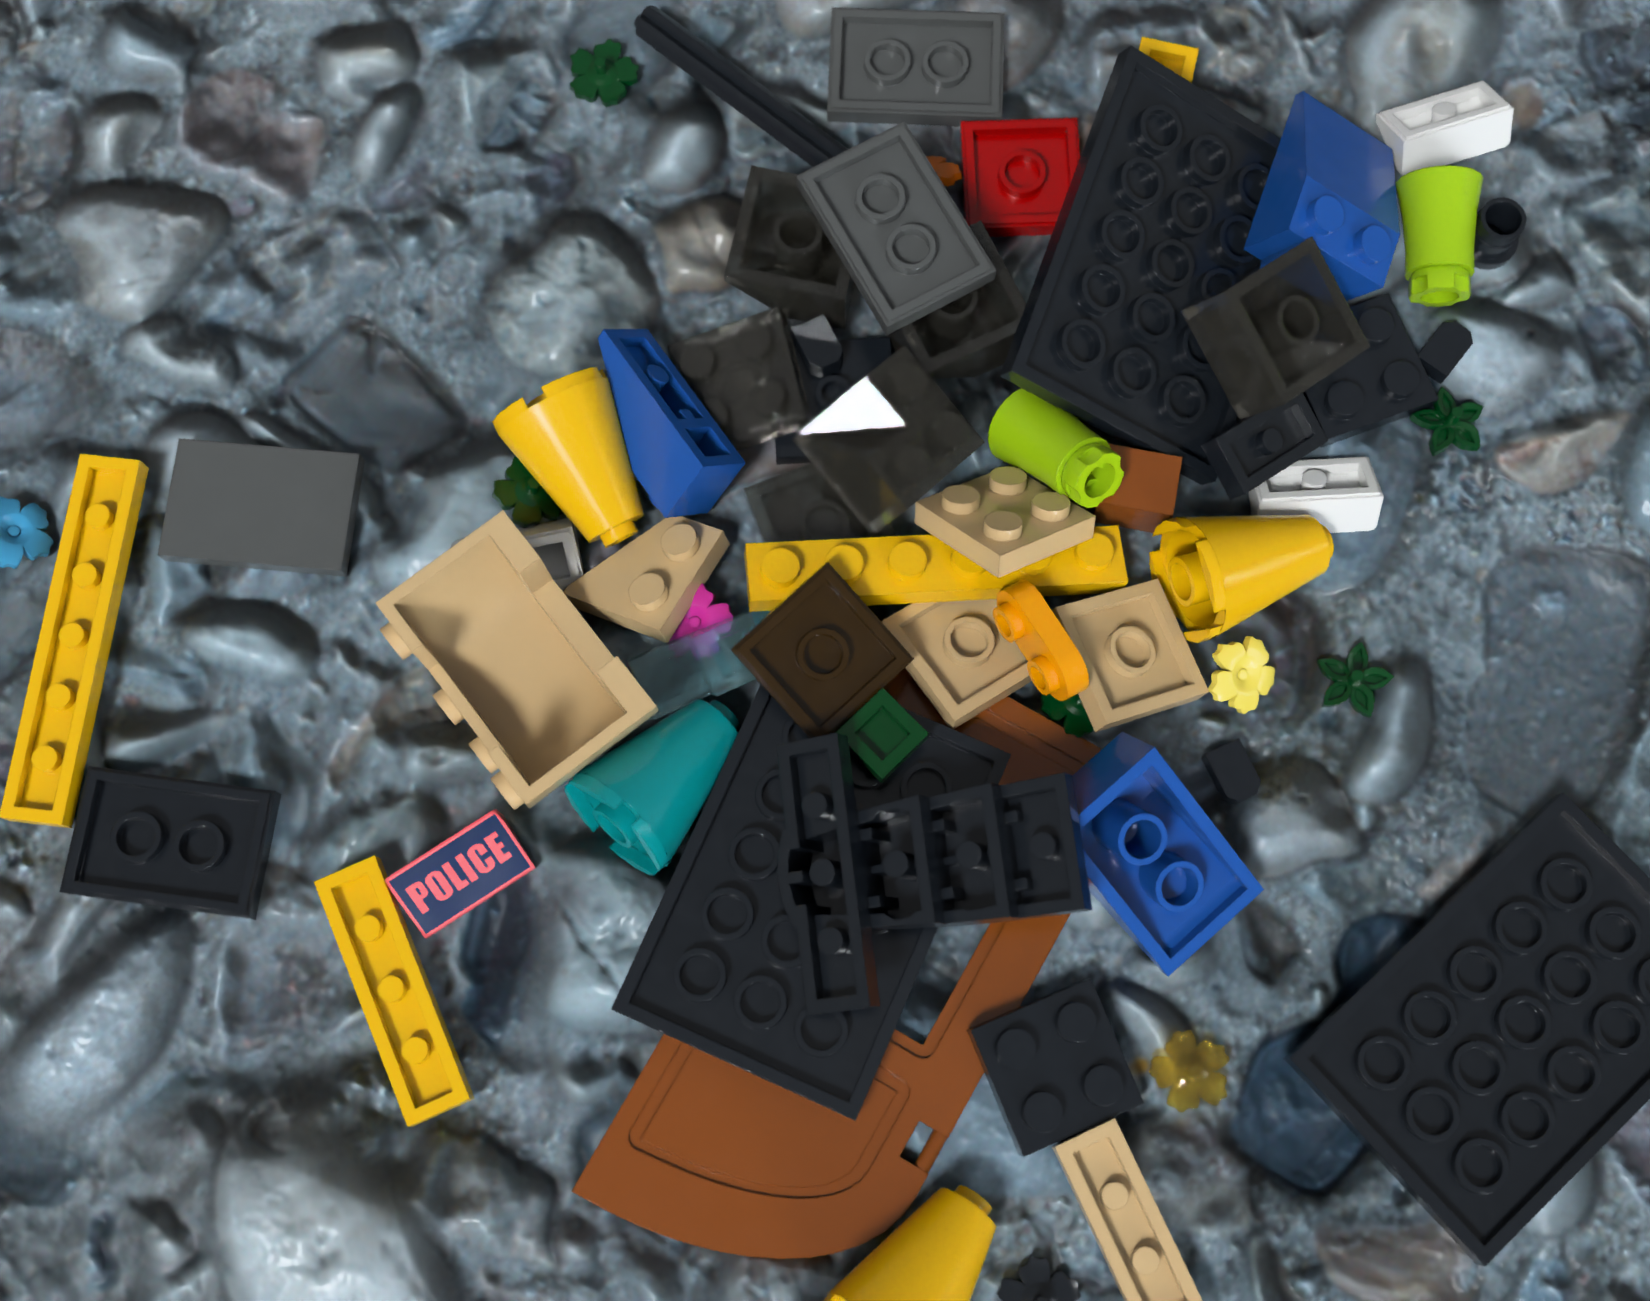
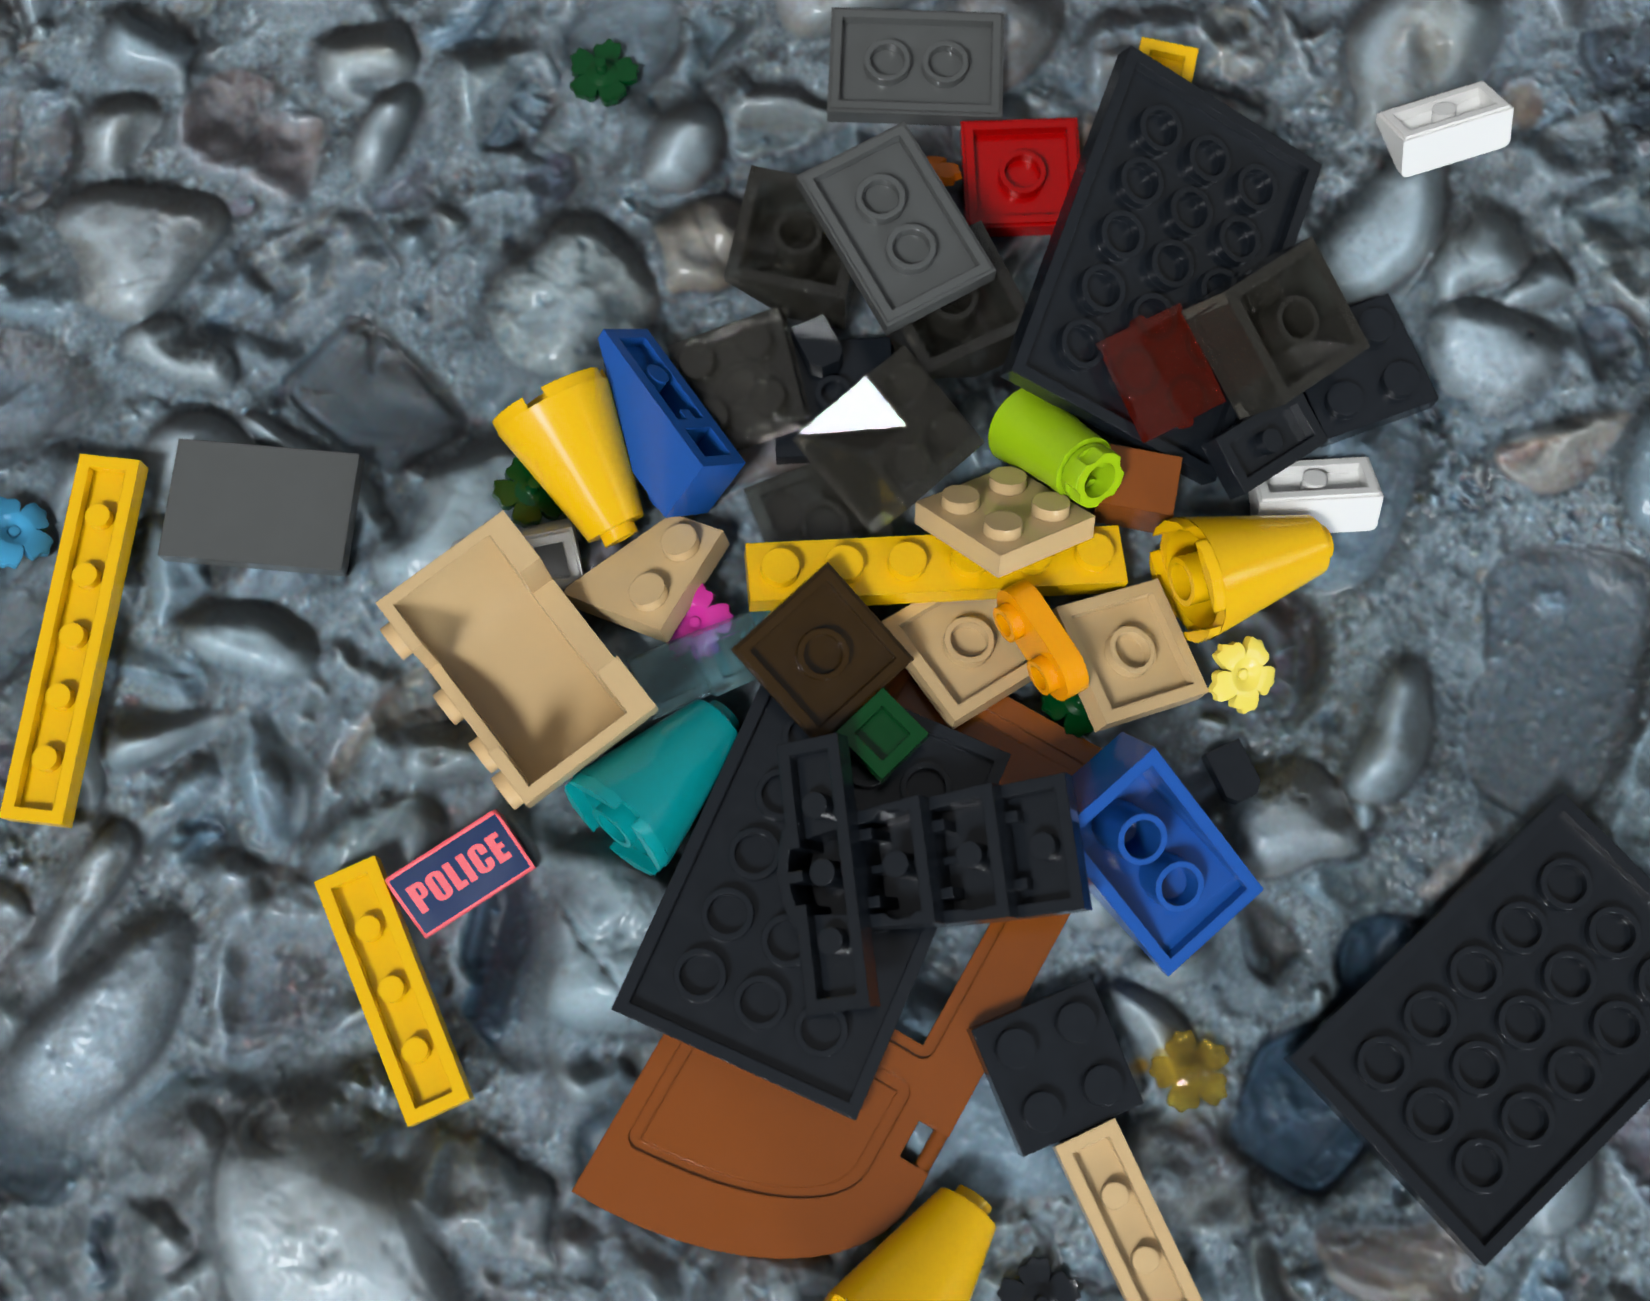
(171, 842): black tile -> none
(736, 87): black axle -> none
(1161, 373): none -> clear red piece
(1332, 187): blue slope -> none
(1353, 681): dark green plant -> none
(1439, 232): lime plant -> none
(1445, 350): black piece -> none
(1450, 423): dark green plant -> none
(1491, 248): black piece -> none

